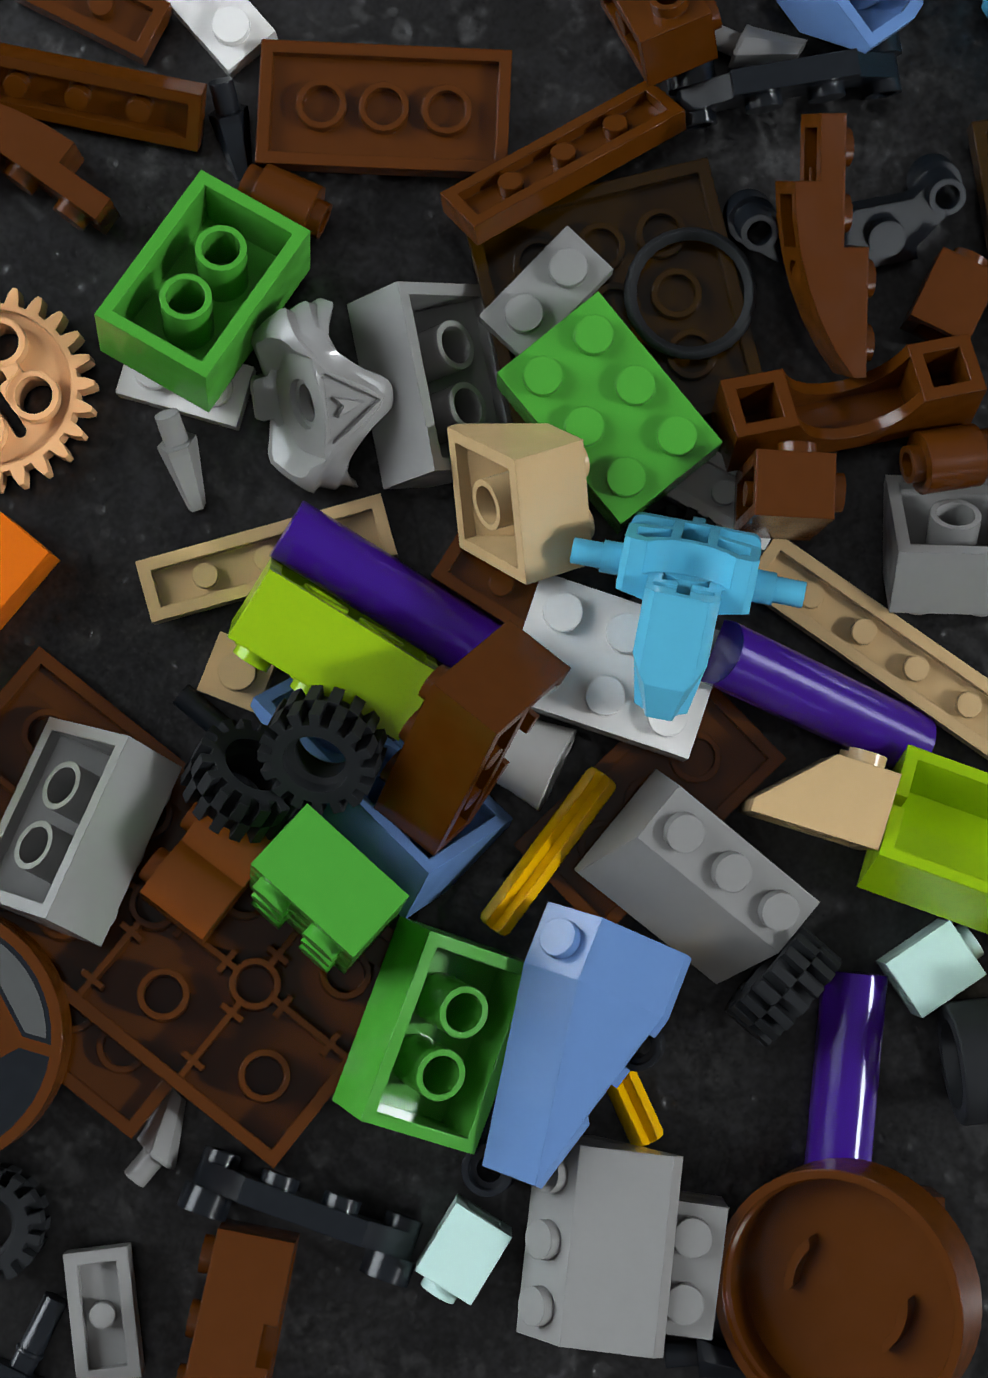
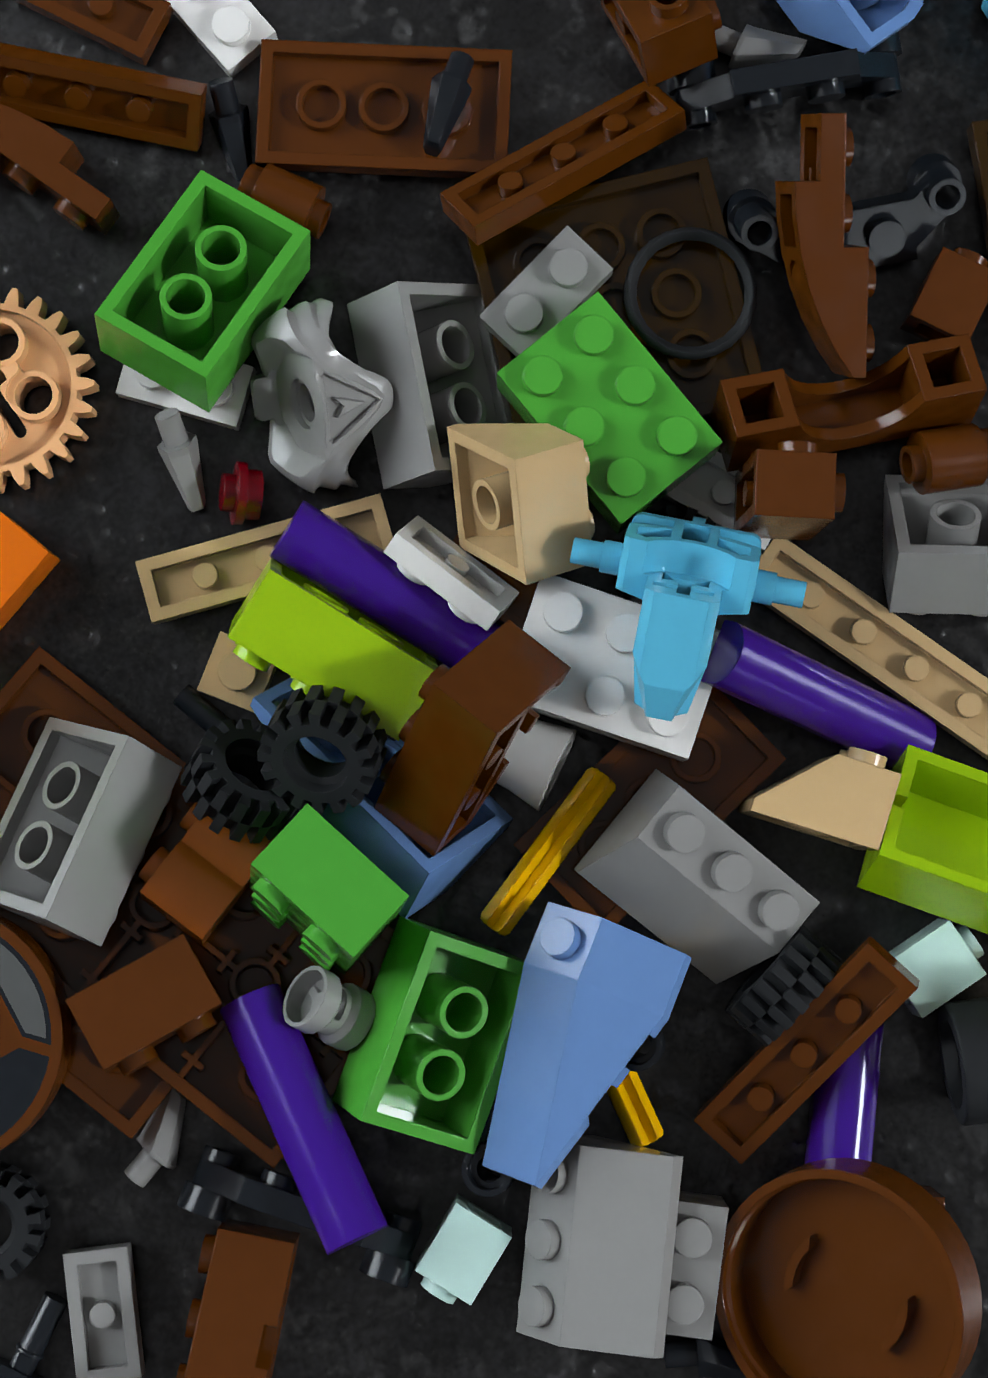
(145, 1006): none -> reddish brown brick
(242, 493): none -> dark red plate
(303, 1119): none -> dark purple brick
(324, 1006): none -> light grey wheel
(436, 561): none -> white plate
(446, 101): none -> black bar
(808, 1053): none -> reddish brown plate

